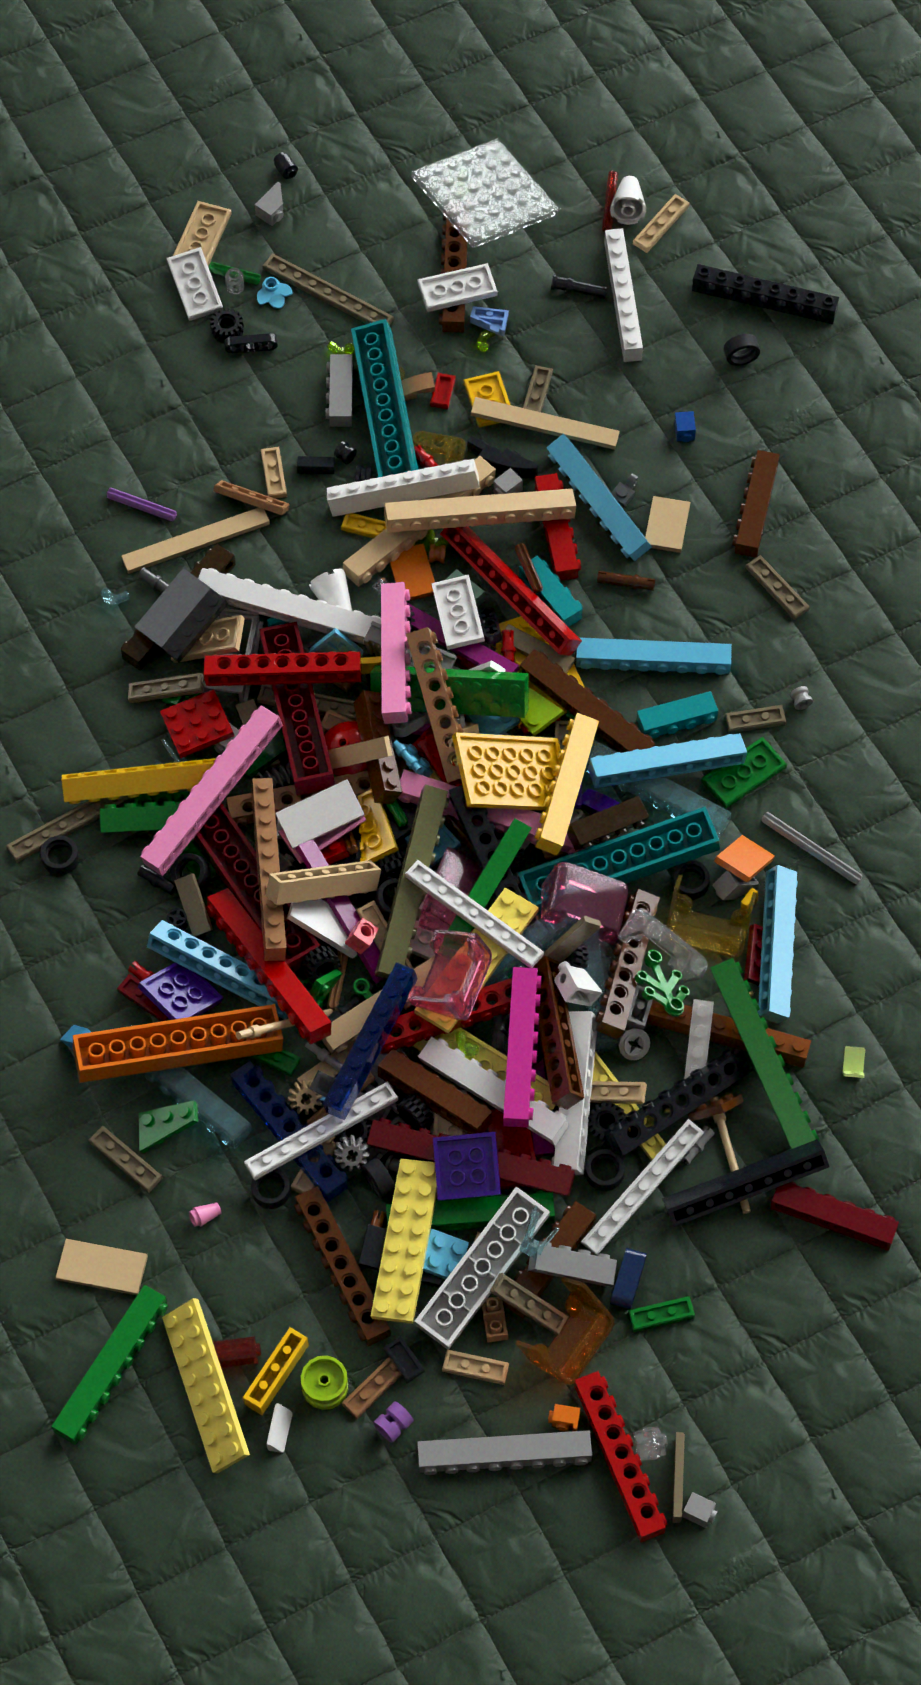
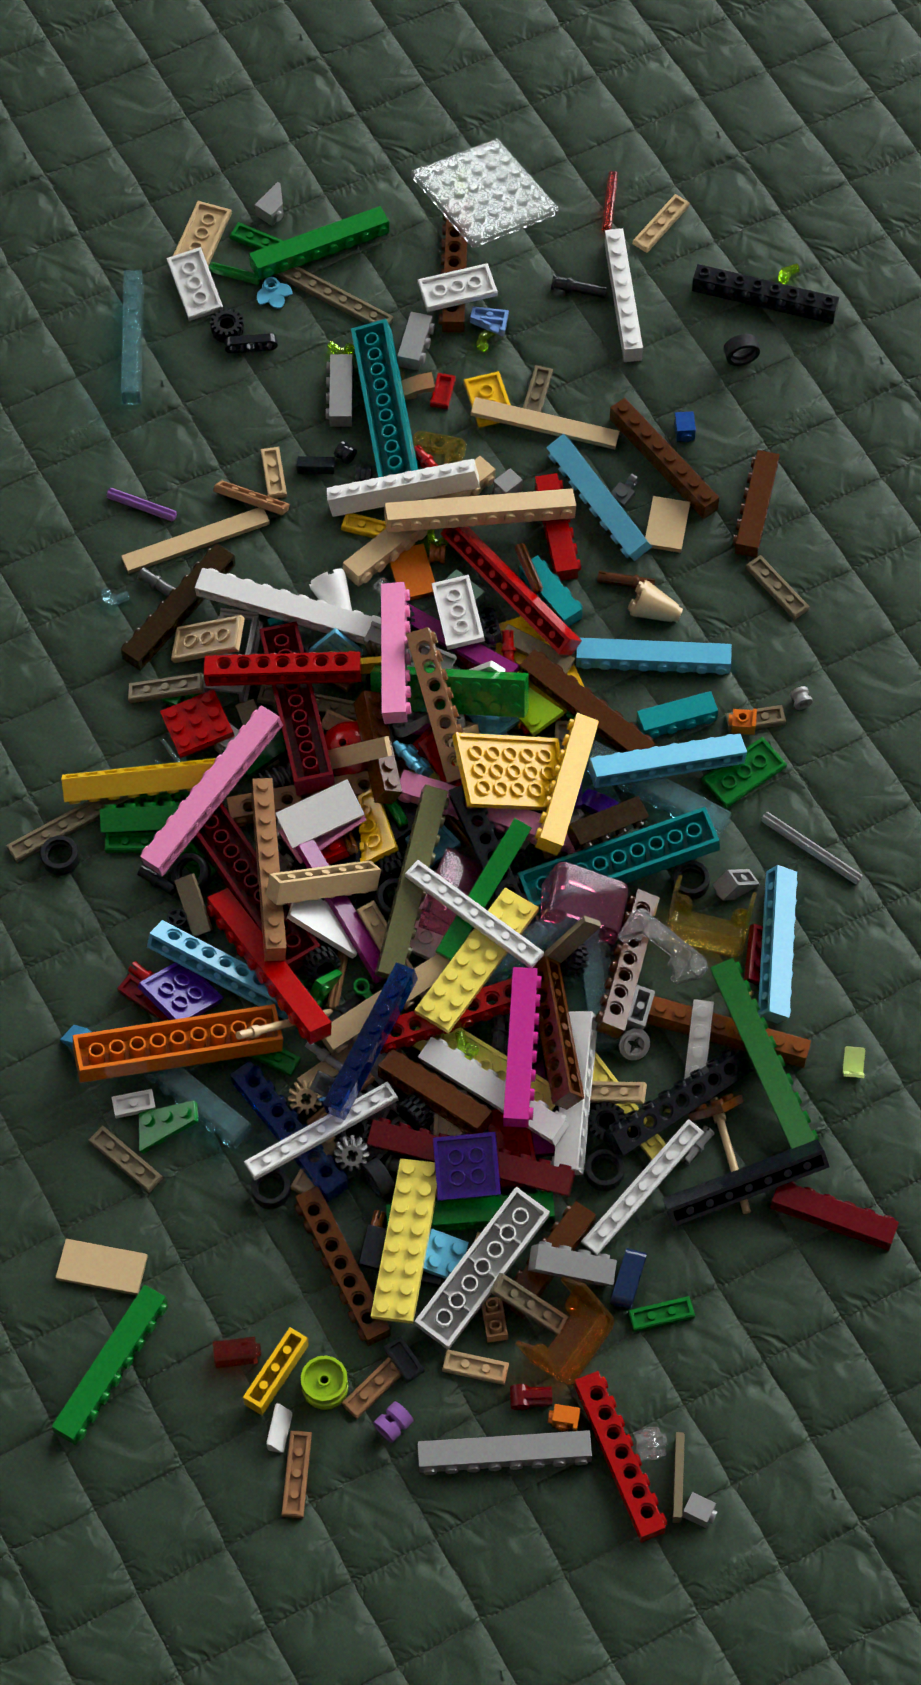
(127, 841): none -> green tile
(132, 337): none -> clear light blue brick
(133, 1103): none -> white plate
(181, 615): black slope -> none
(203, 1214): bright pink cone -> none
(205, 1386): light yellow plate -> none
(234, 281): clear brick -> none
(252, 237): none -> green tile
(285, 165): black brick -> none
(296, 1474): none -> medium nougat tile
(319, 243): none -> green brick
(361, 935): coral brick -> none
(415, 341): none -> light grey brick
(454, 974): clear pink windscreen -> none
(503, 461): black slope -> none
(524, 1397): none -> dark red piece
(530, 1245): clear light blue plant -> none
(576, 985): white torso -> none
(628, 203): white cone -> none
(653, 604): none -> tan cone
(664, 458): none -> reddish brown brick
(672, 1005): green plant -> none
(743, 721): none -> orange brick
(744, 858): orange tile -> none
(746, 900): yellow tile -> none
(786, 272): none -> clear neon green arm

